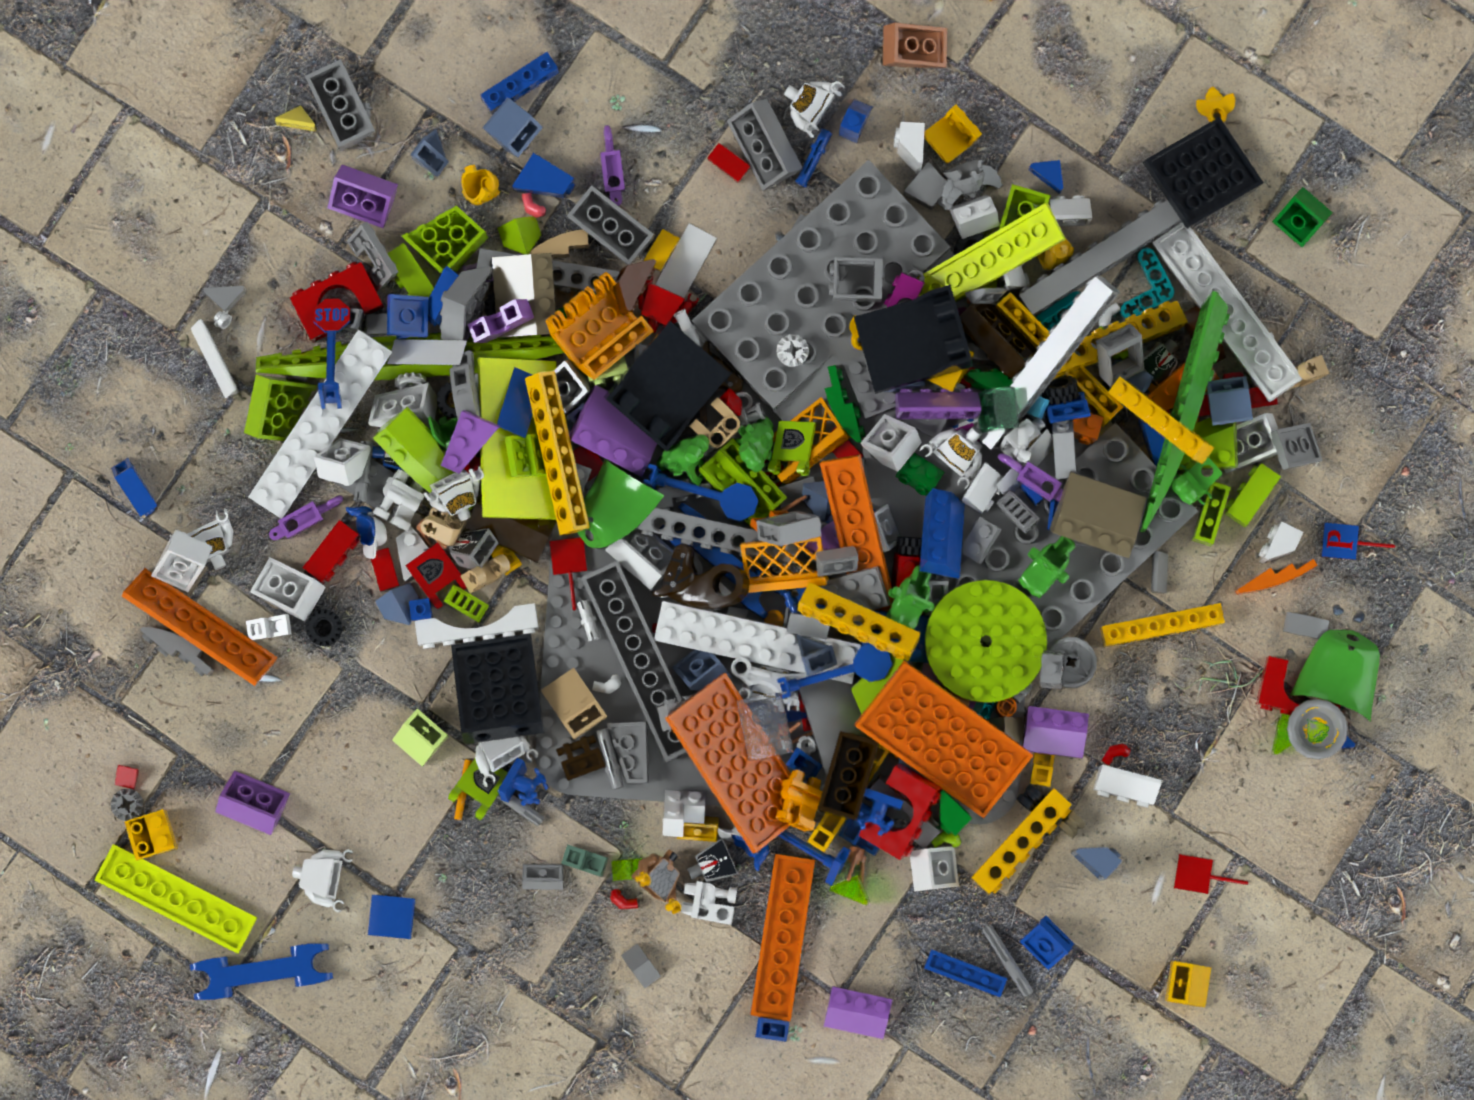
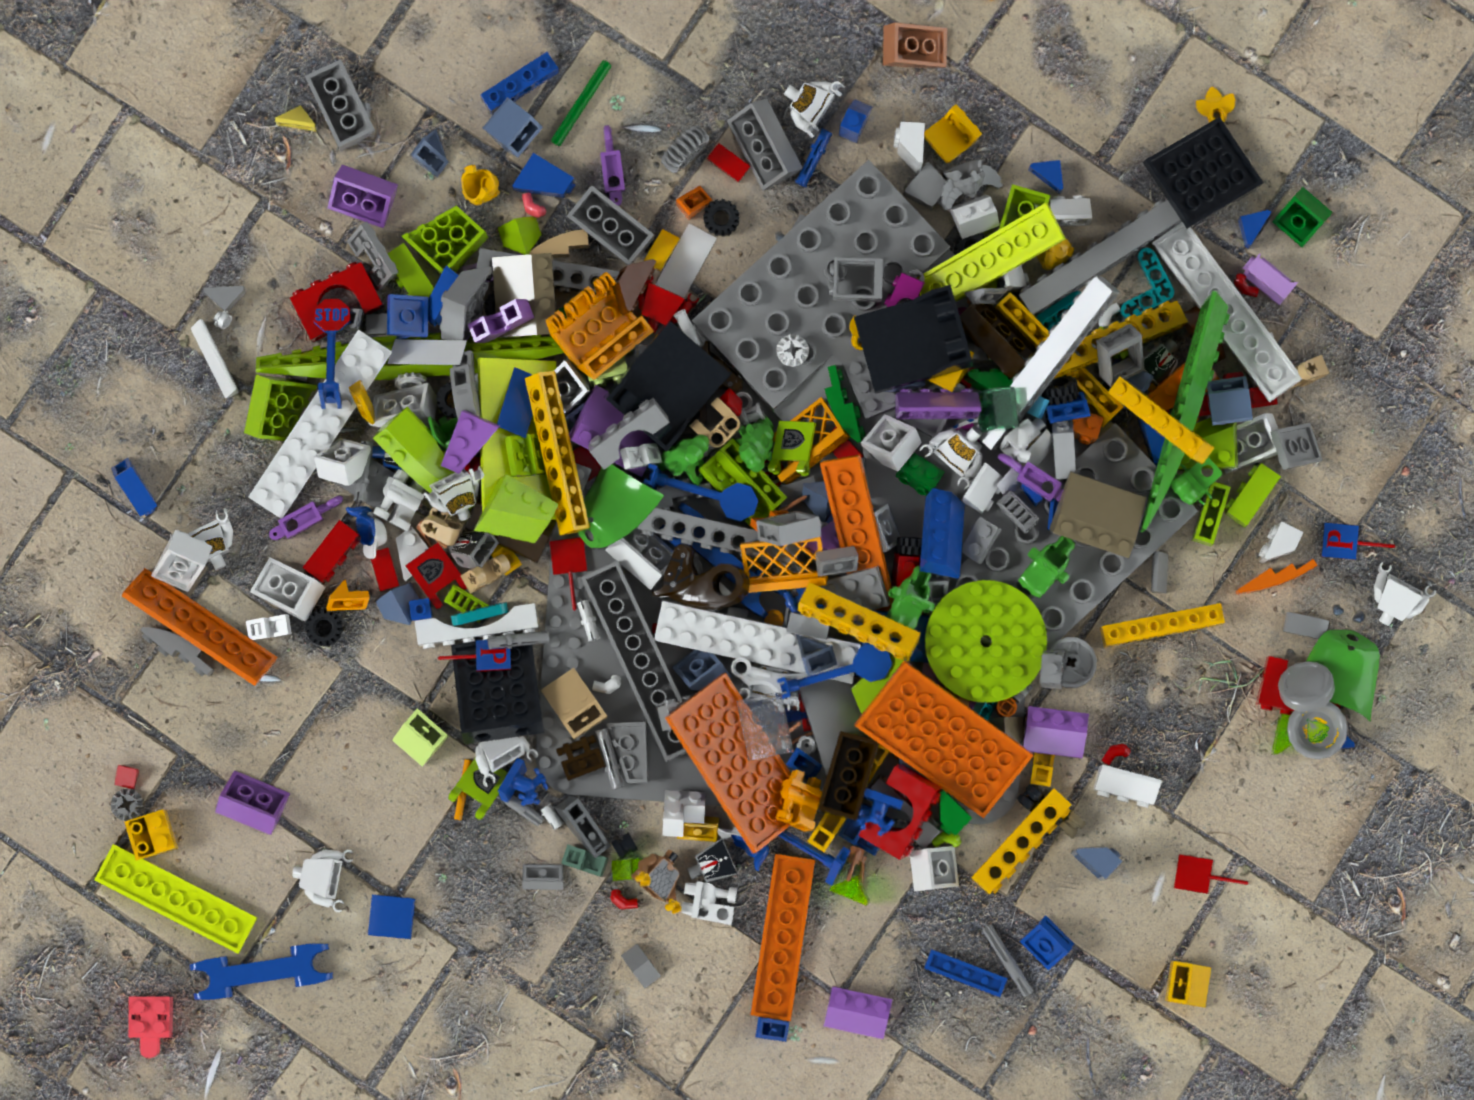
(149, 1022): none -> coral brick
(344, 600): none -> light orange slope
(363, 401): none -> yellow slope
(480, 613): none -> teal beam
(486, 658): none -> blue piece
(513, 640): none -> light grey pin
(516, 511): none -> lime wedge
(551, 816): none -> white pin
(581, 103): none -> green axle
(582, 825): none -> dark grey slope
(623, 846): none -> black wheel
(640, 456): none -> white slope
(648, 417): none -> light grey arch
(685, 149): none -> light grey gear
(693, 202): none -> orange slope
(721, 205): none -> black tyre
(1243, 287): none -> red arm
(1251, 225): none -> blue slope
(1268, 279): none -> lavender window
(1306, 686): none -> light grey piece
(1398, 597): none -> white torso

